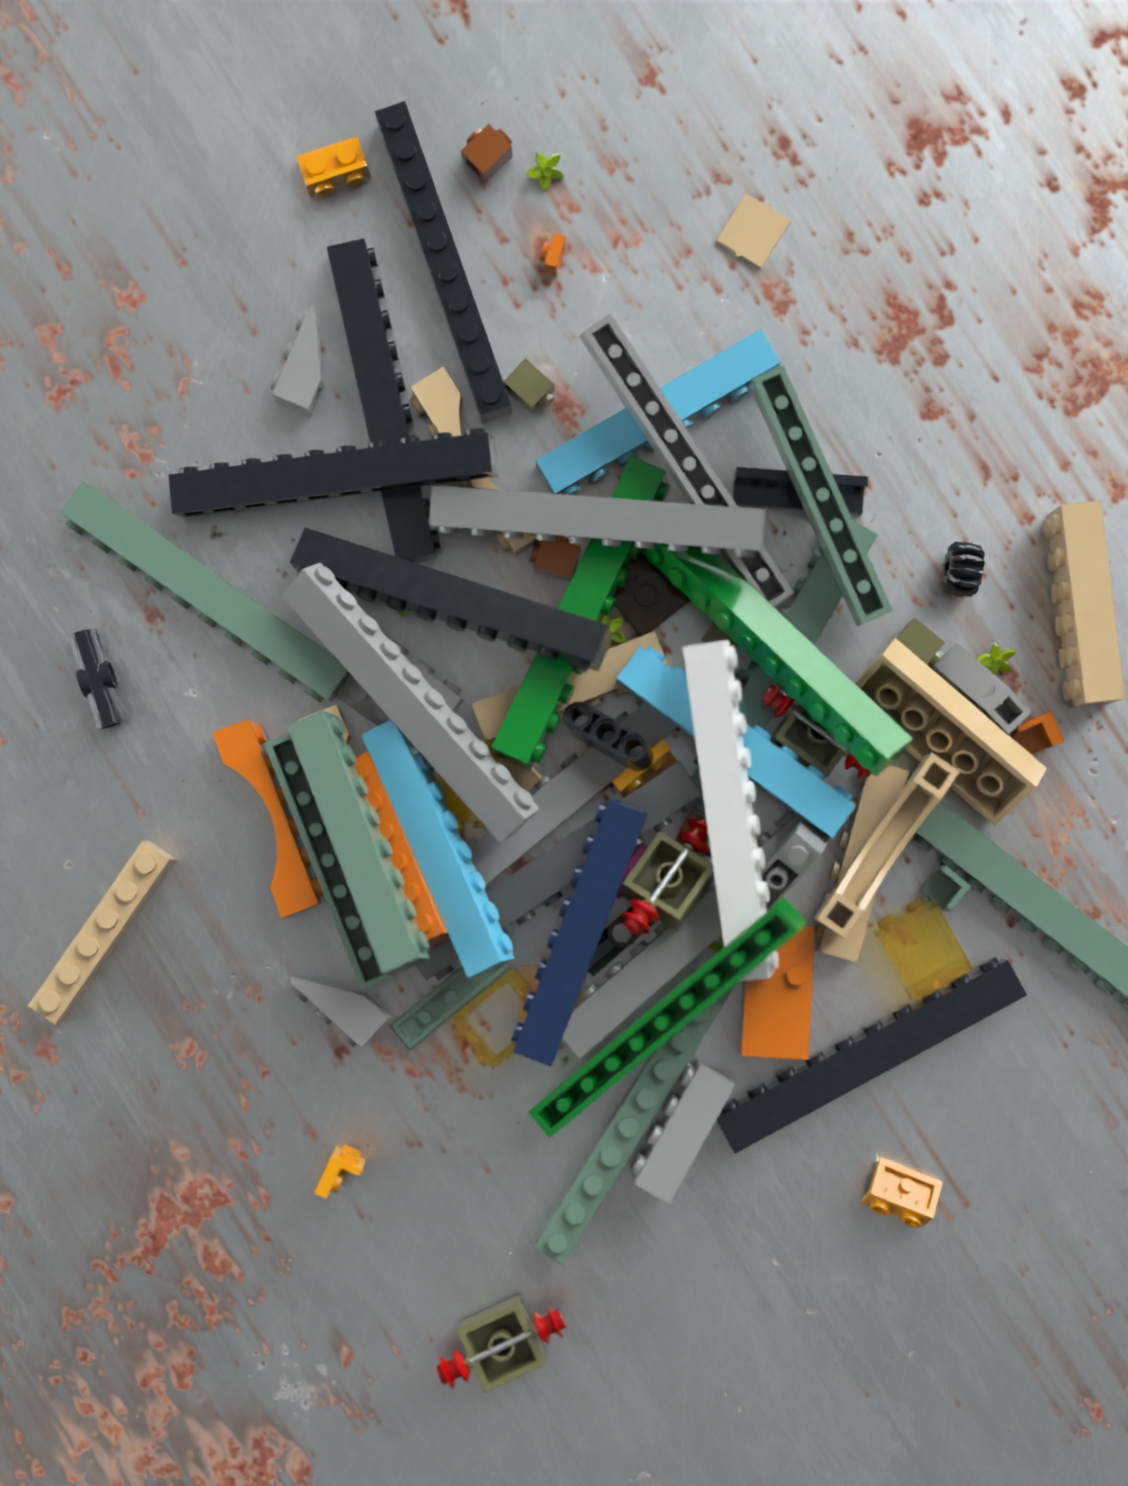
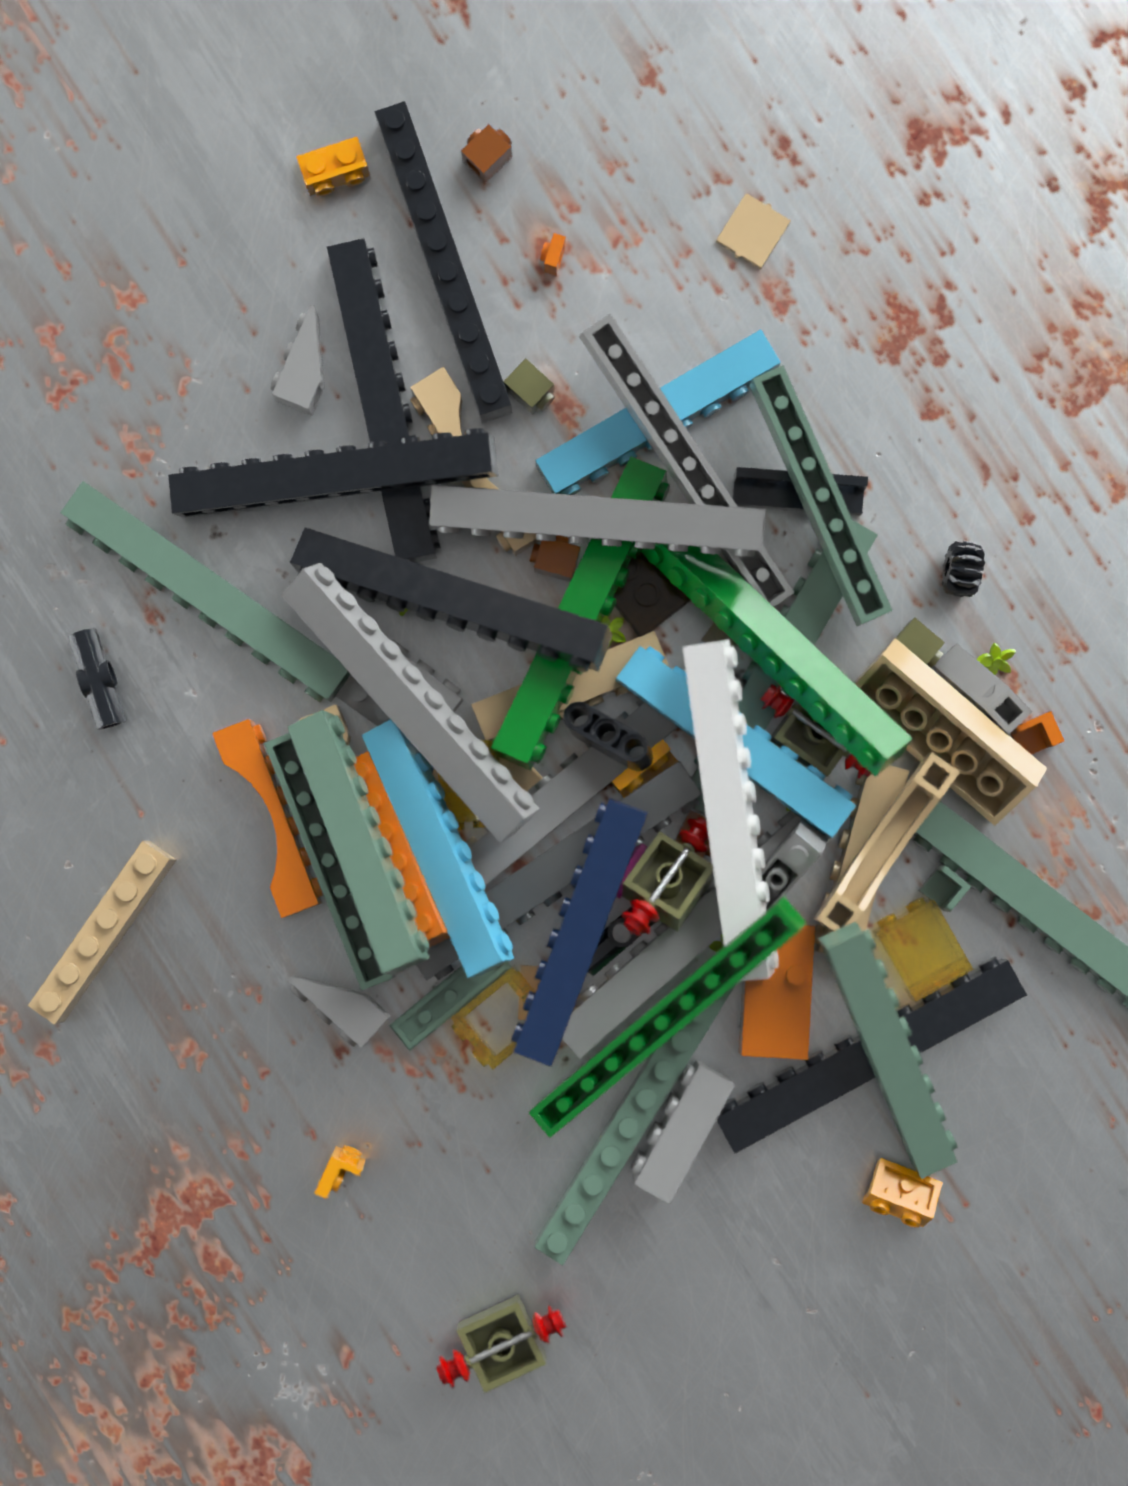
(545, 170): lime plant -> none
(888, 1049): none -> sand green brick
(1084, 605): tan brick -> none

